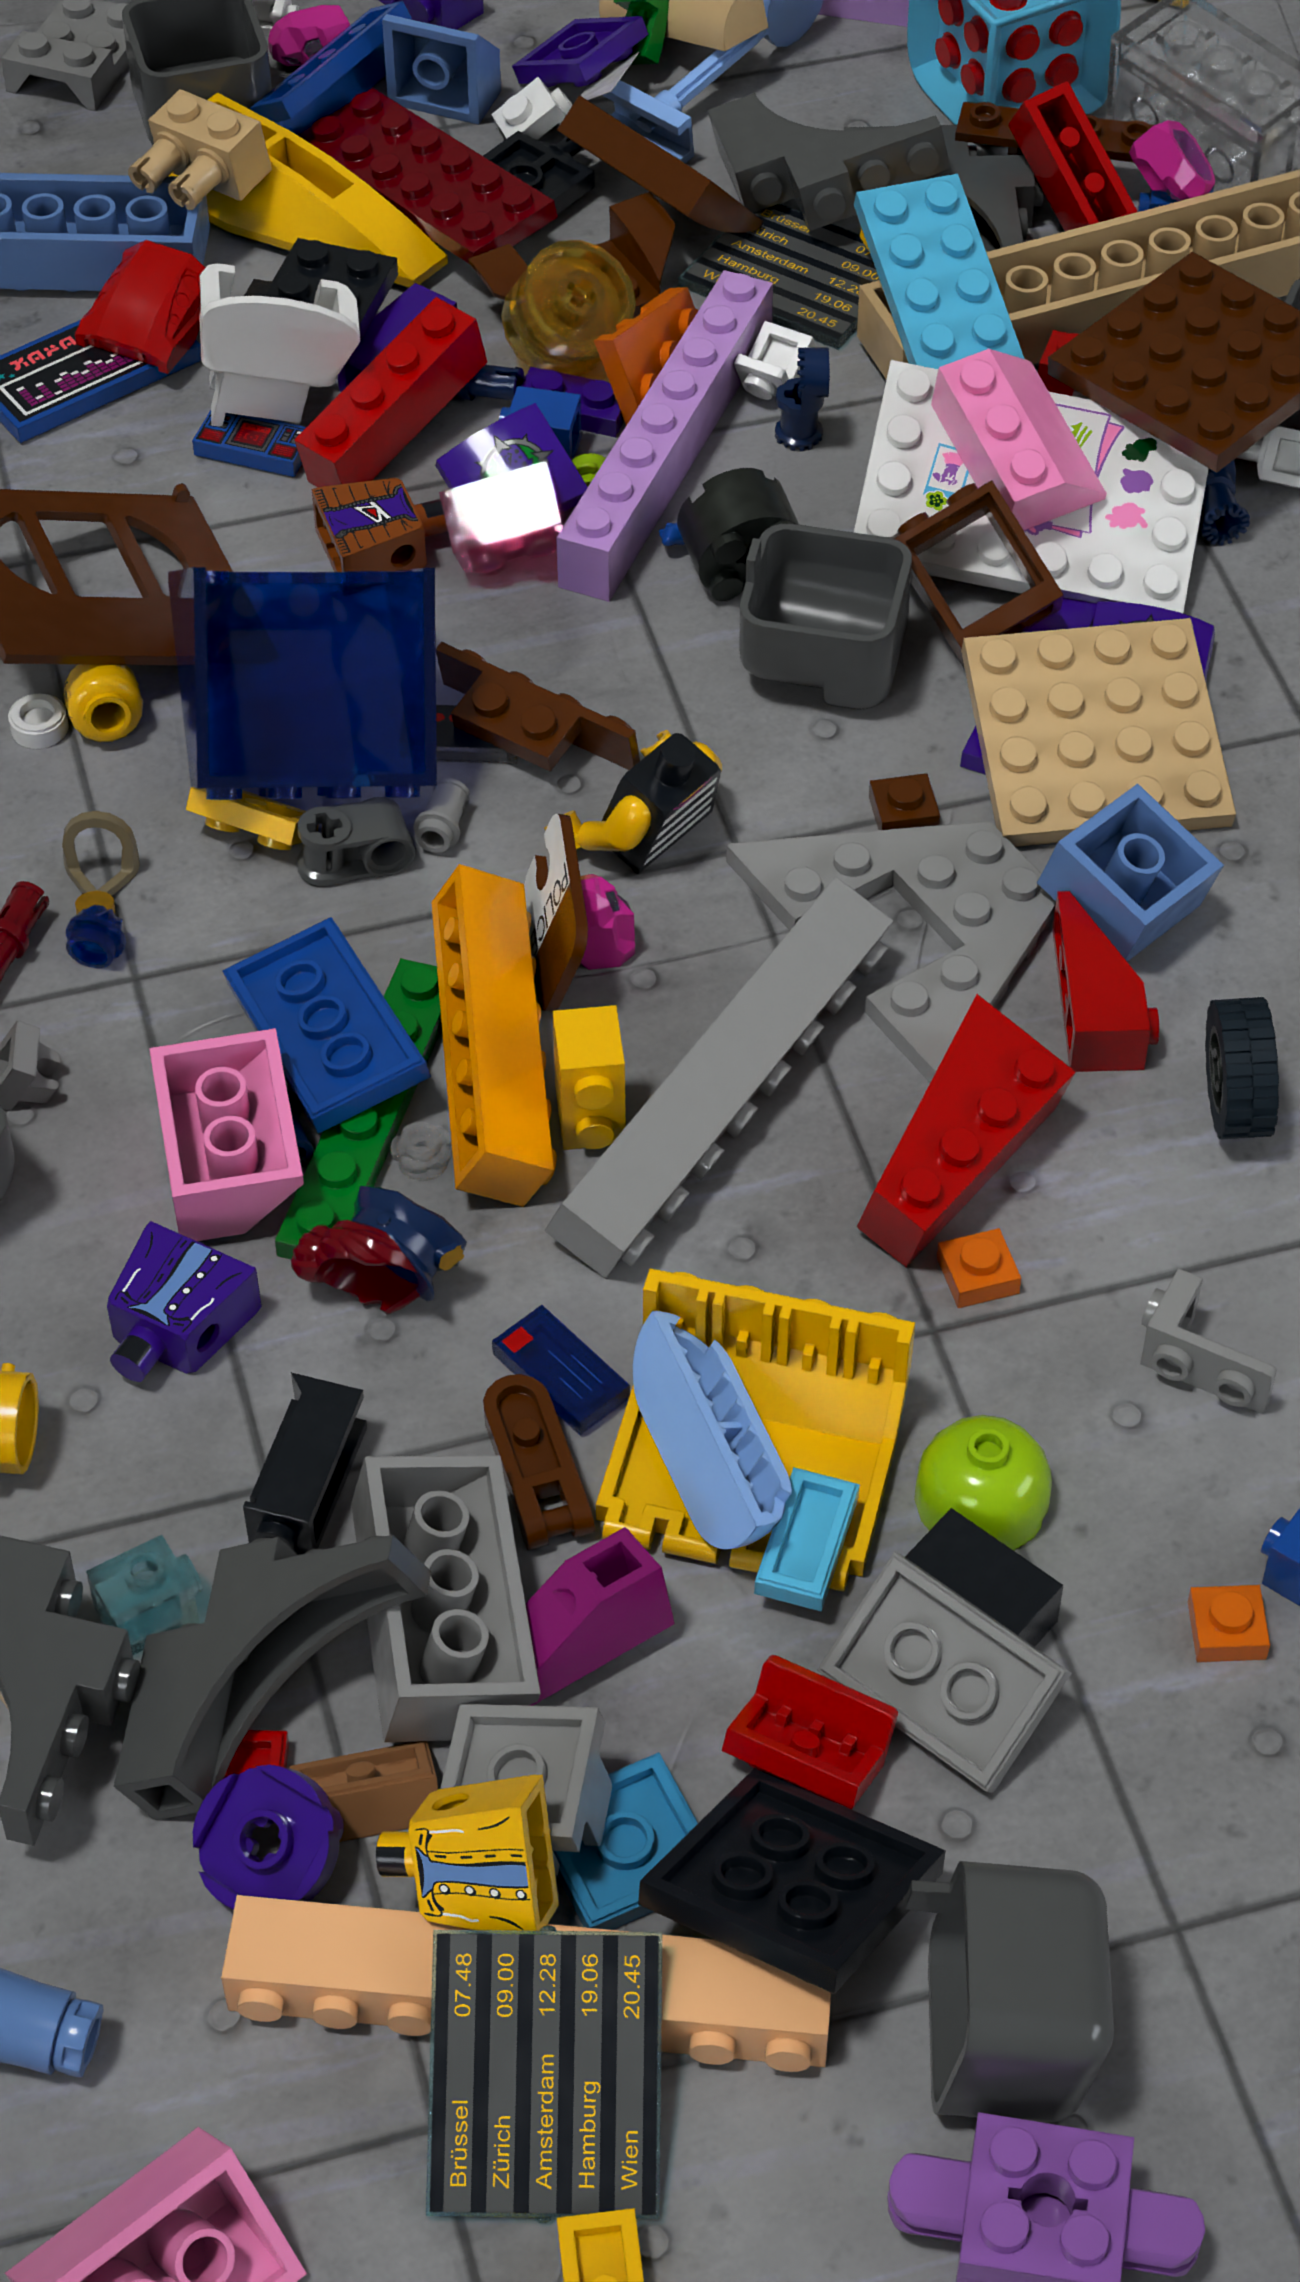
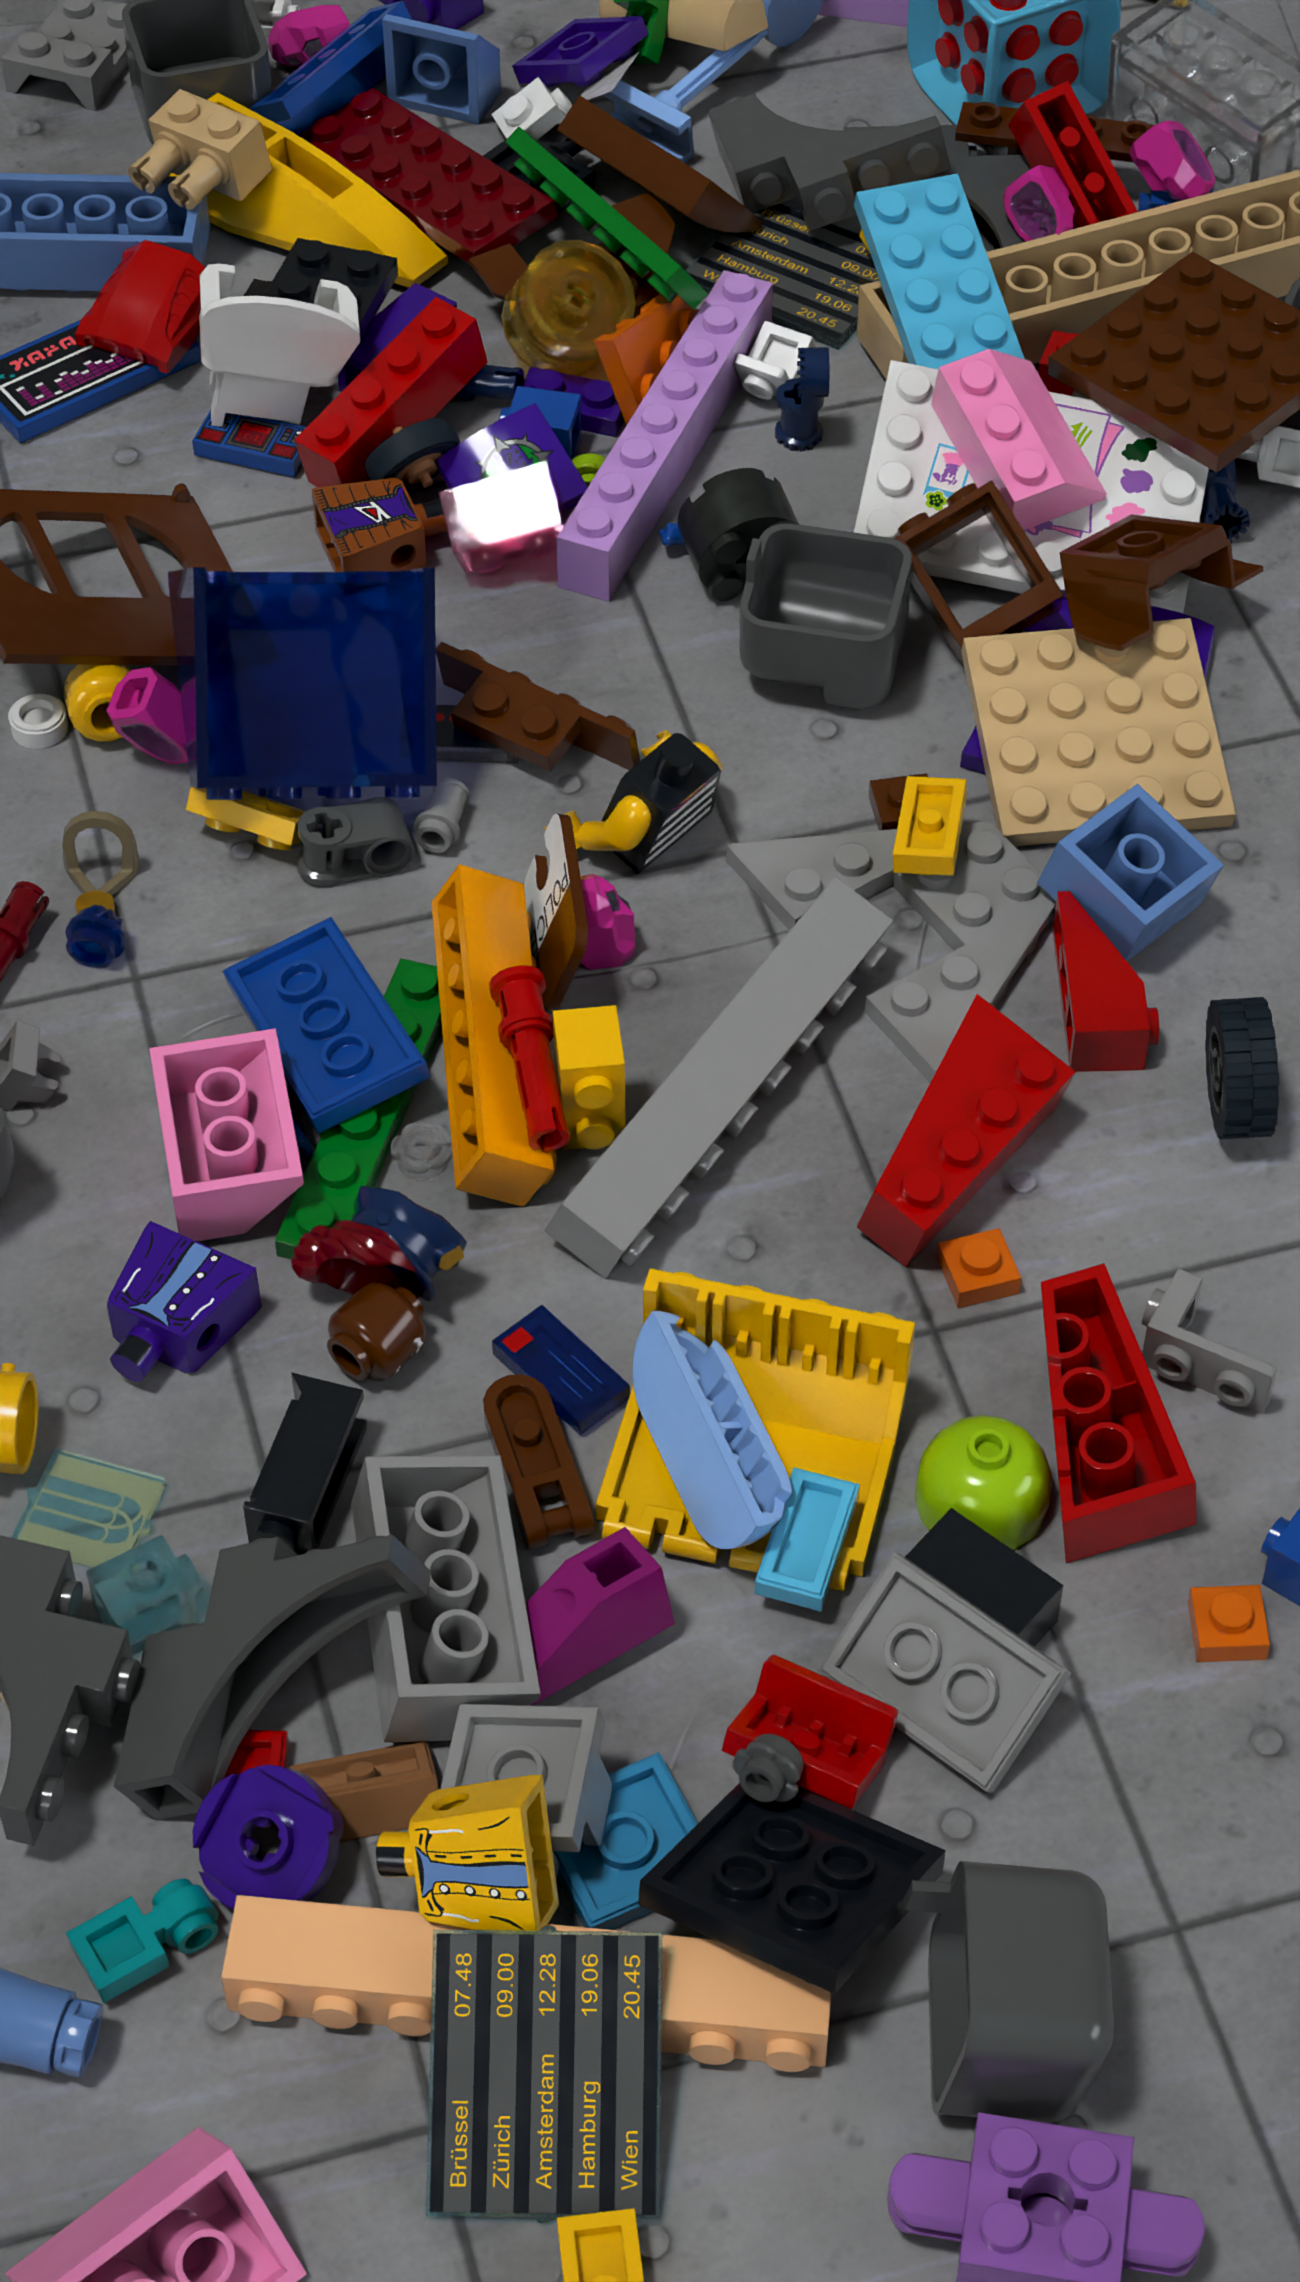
(89, 1507): none -> clear light blue piece
(125, 1946): none -> teal plate
(150, 715): none -> dark pink rock
(376, 1331): none -> reddish brown head
(412, 453): none -> black wheel
(527, 1034): none -> red pin
(613, 229): none -> green plate
(769, 1768): none -> dark grey plate
(929, 826): none -> yellow plate
(1039, 204): none -> rock
(1112, 1435): none -> red wedge
(1115, 568): none -> reddish brown piece

